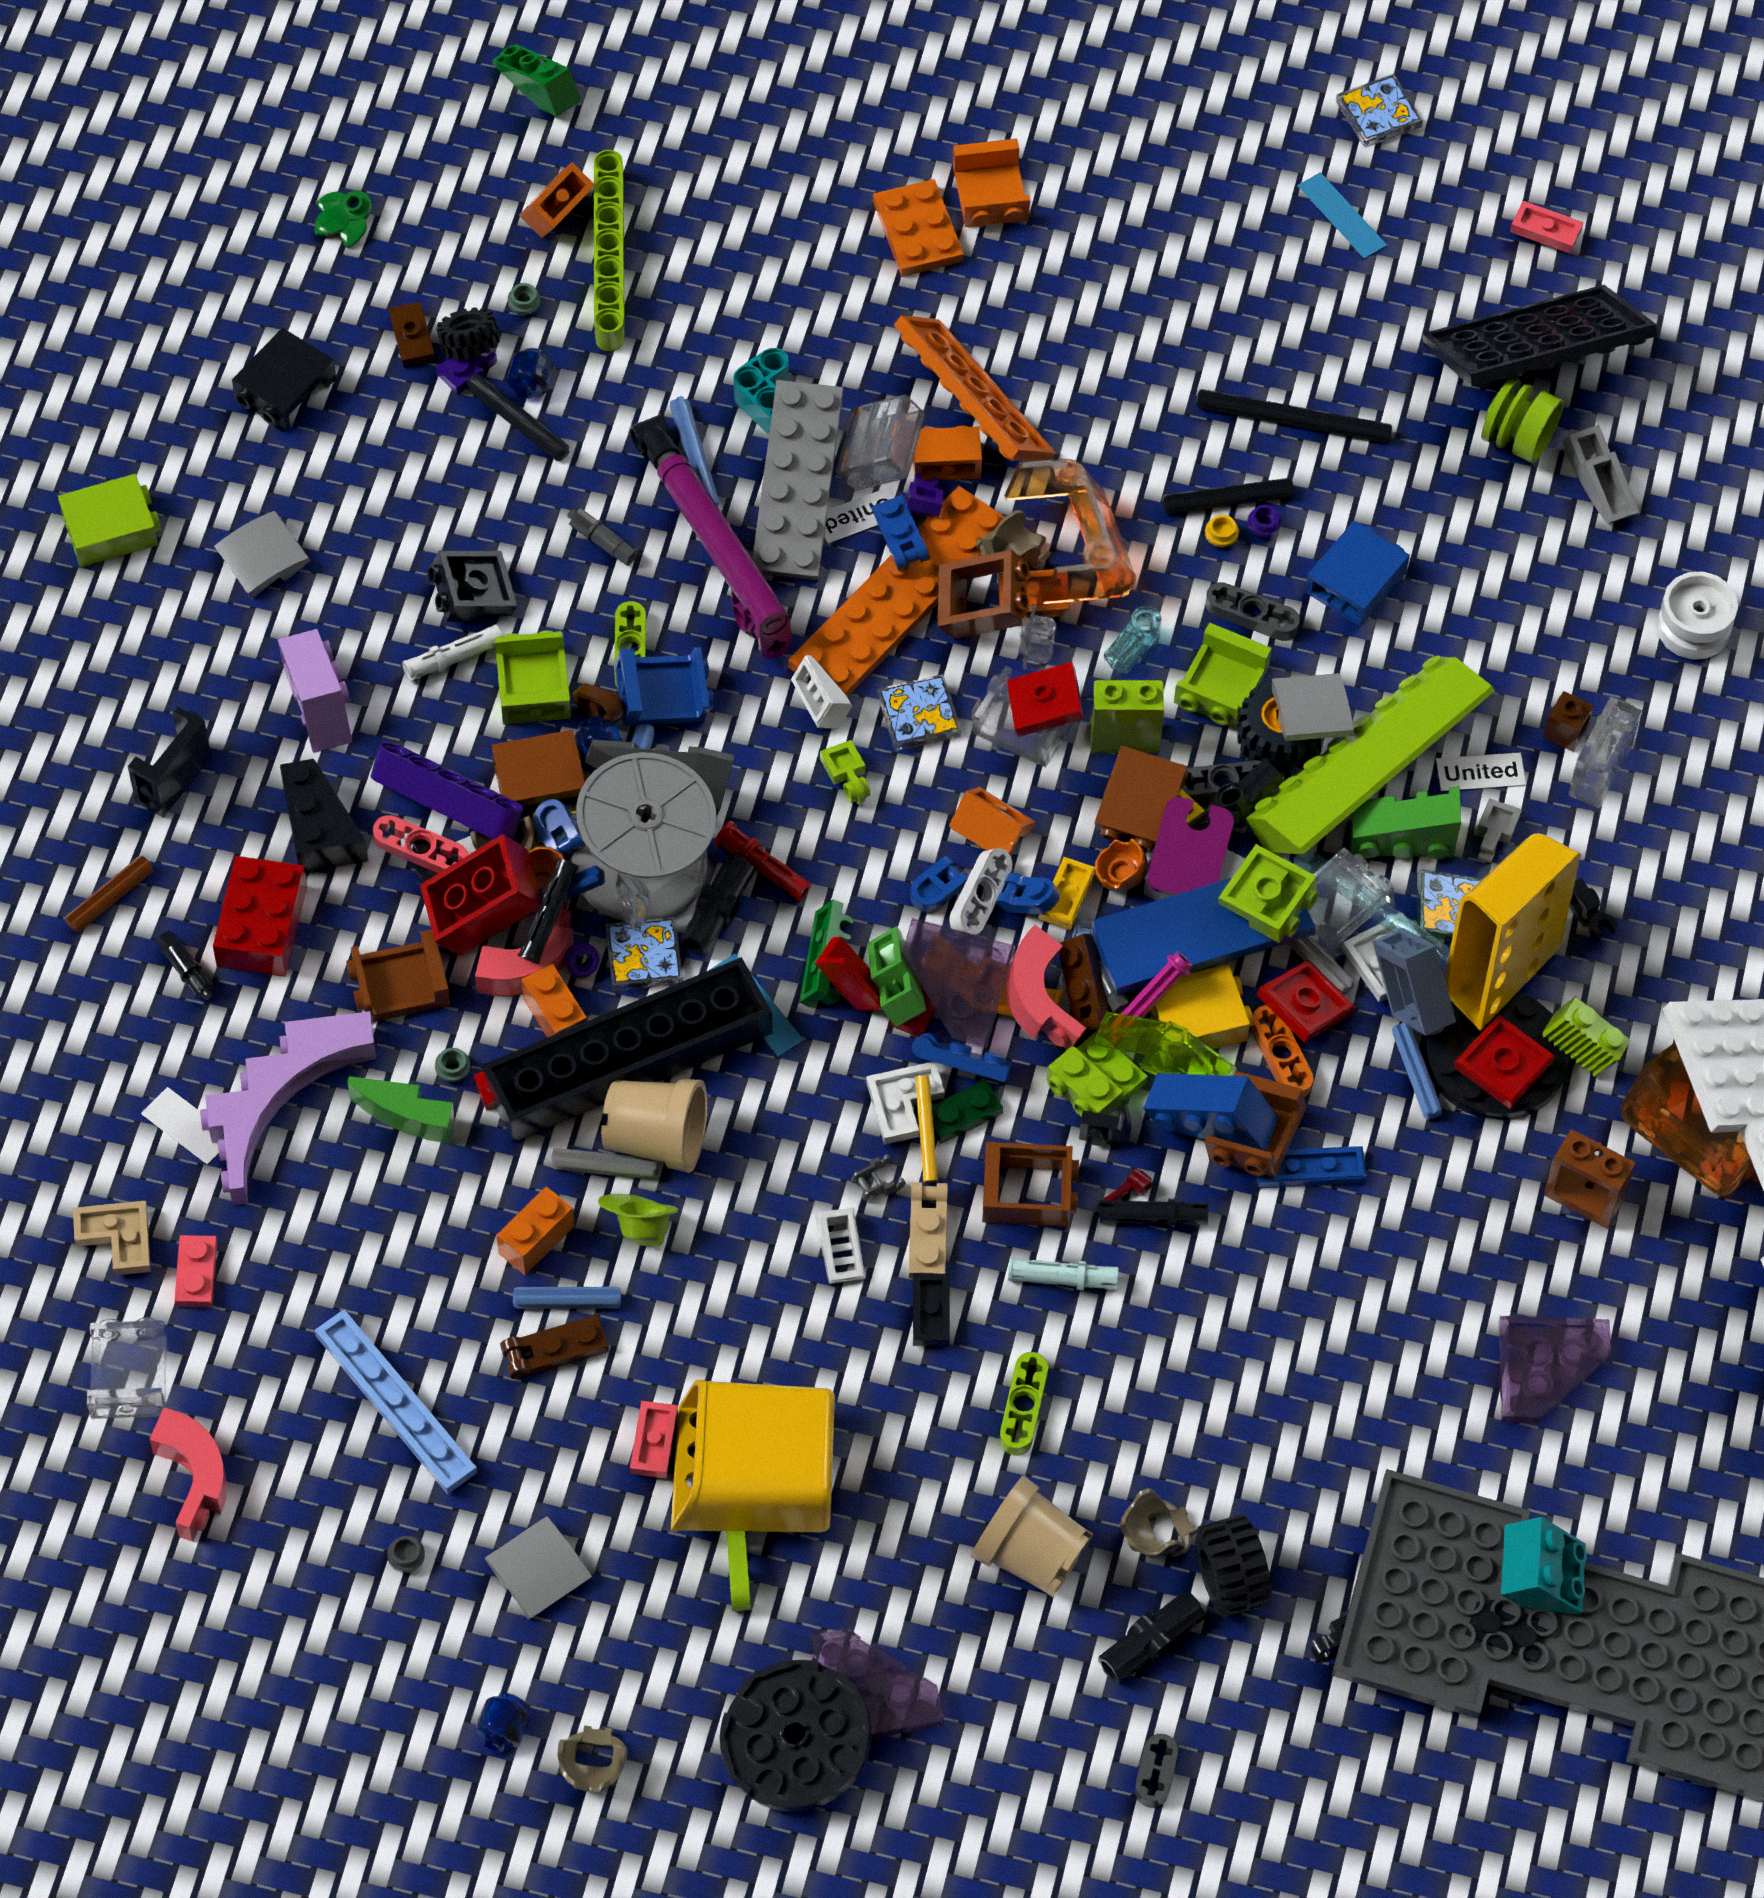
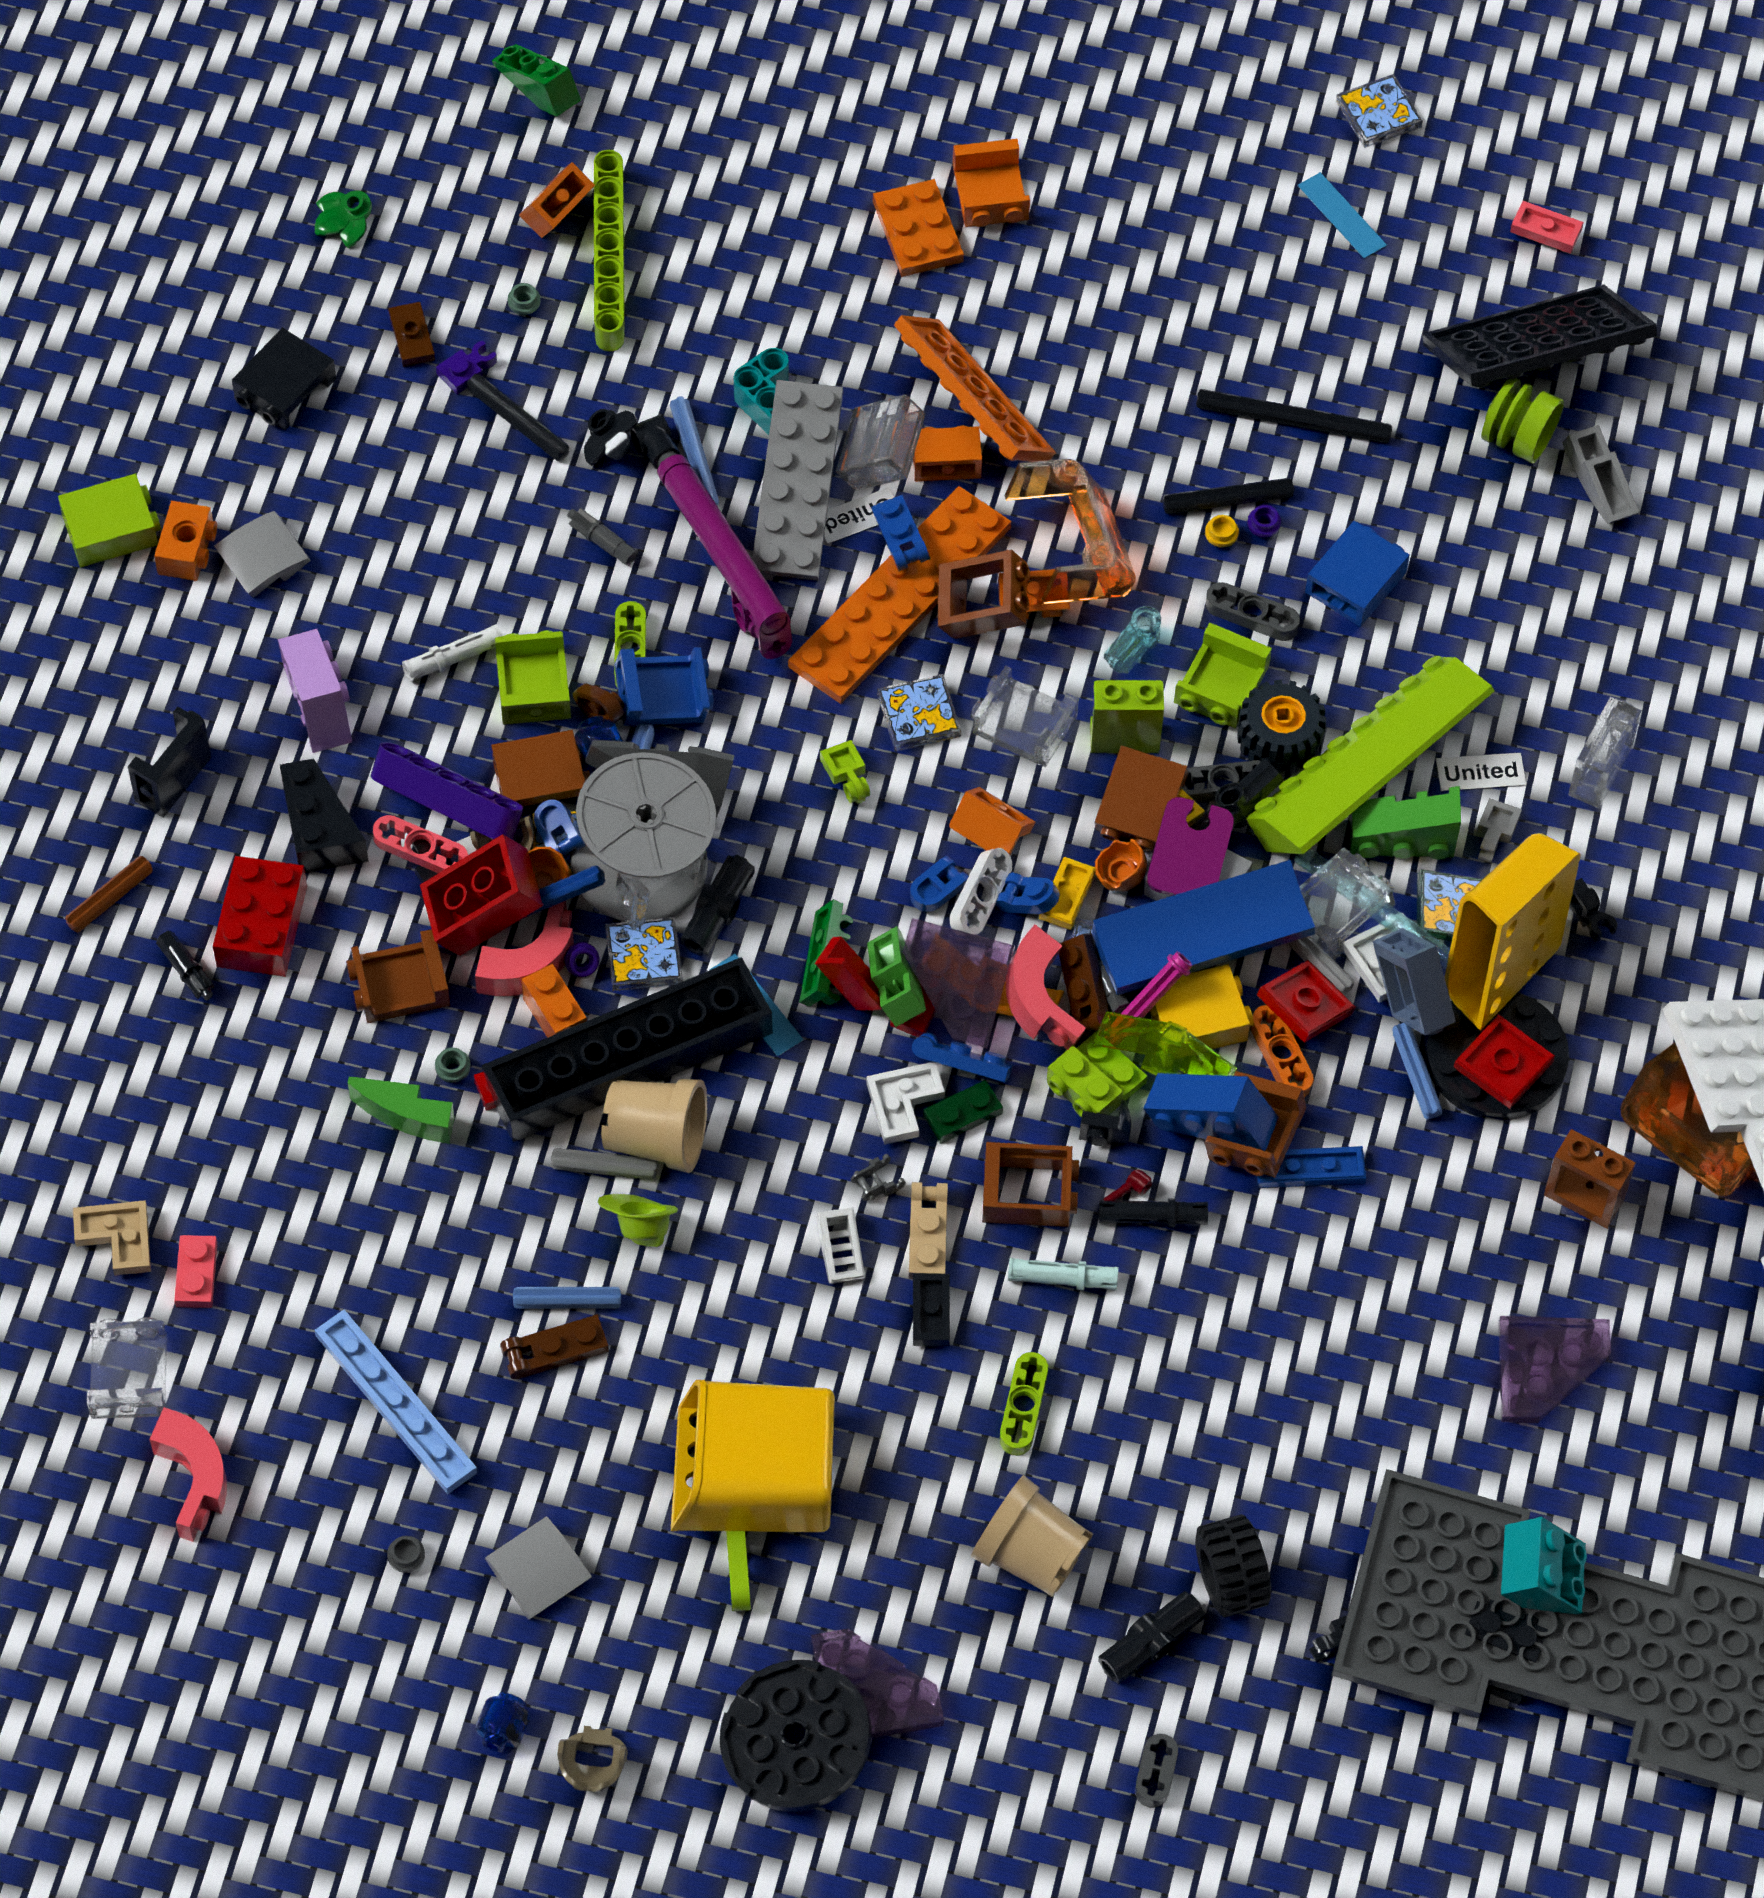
(181, 1123): white sticker -> none
(182, 524): none -> orange brick
(307, 1053): lavender arch -> none
(468, 333): black tyre -> none
(471, 585): black plate -> none
(531, 372): clear blue head -> none
(535, 1230): orange brick -> none
(554, 896): black pin -> none
(608, 435): none -> black plate
(654, 1439): coral plate -> none
(740, 844): red pin -> none
(828, 704): white slope -> none
(924, 496): dark purple plate -> none
(926, 1129): yellow bar -> none
(1013, 535): dark tan helmet -> none
(1037, 638): clear hinge -> none
(1045, 699): red plate -> none
(1138, 1530): dark tan helmet -> none
(1270, 893): lime plate -> none
(1312, 707): light grey slope -> none
(1568, 721): reddish brown brick -> none
(1586, 1036): lime brick -> none
(1697, 615): white wheel -> none

